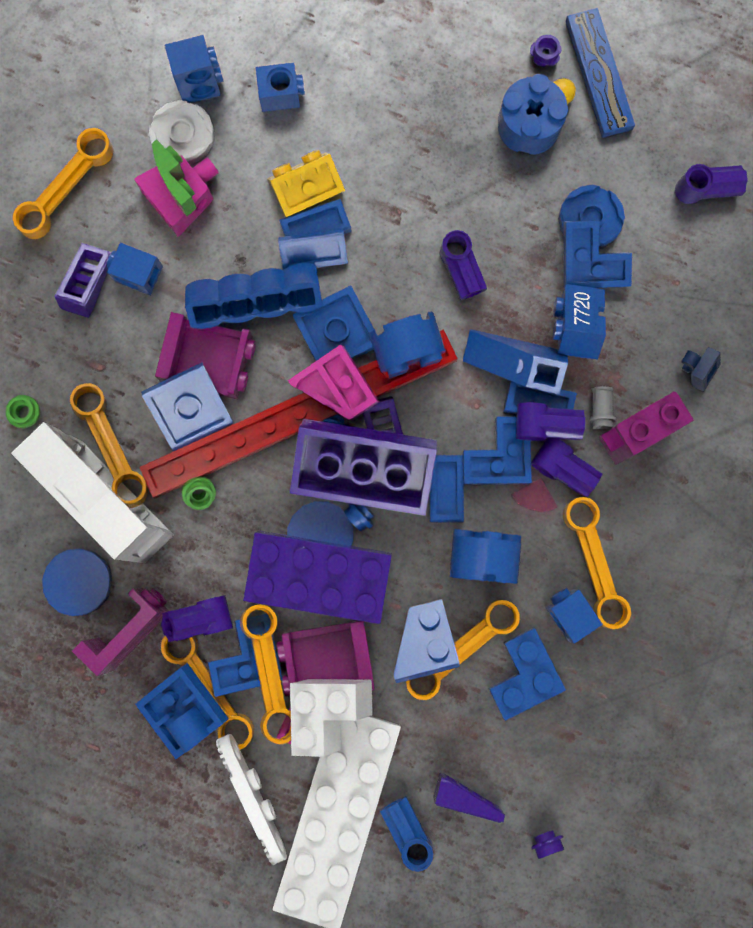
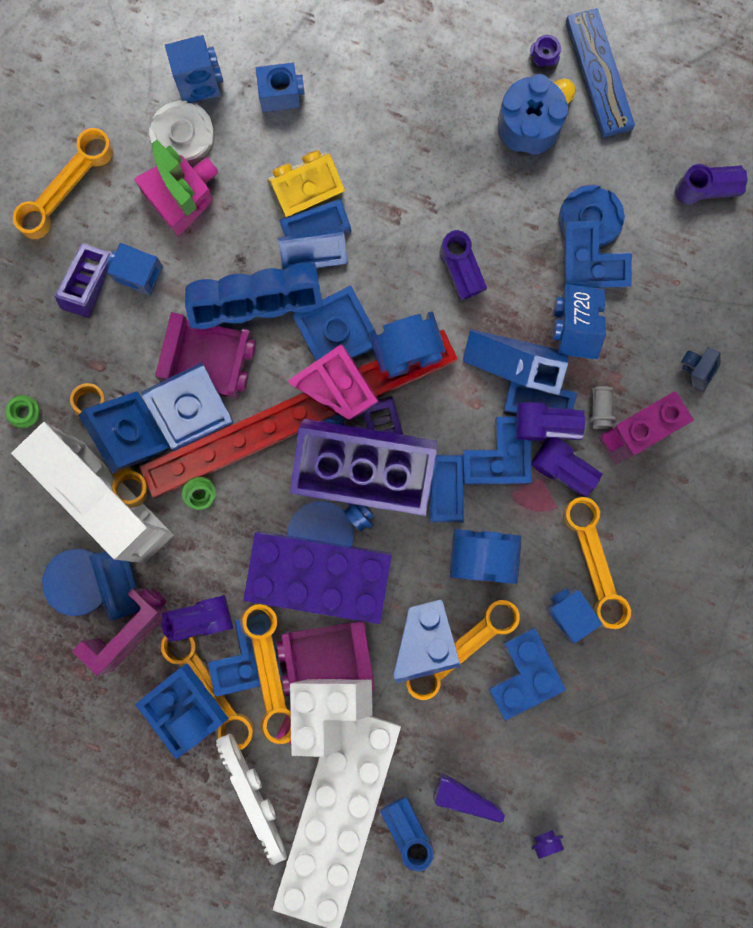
(114, 583): none -> blue tile
(124, 431): none -> blue plate

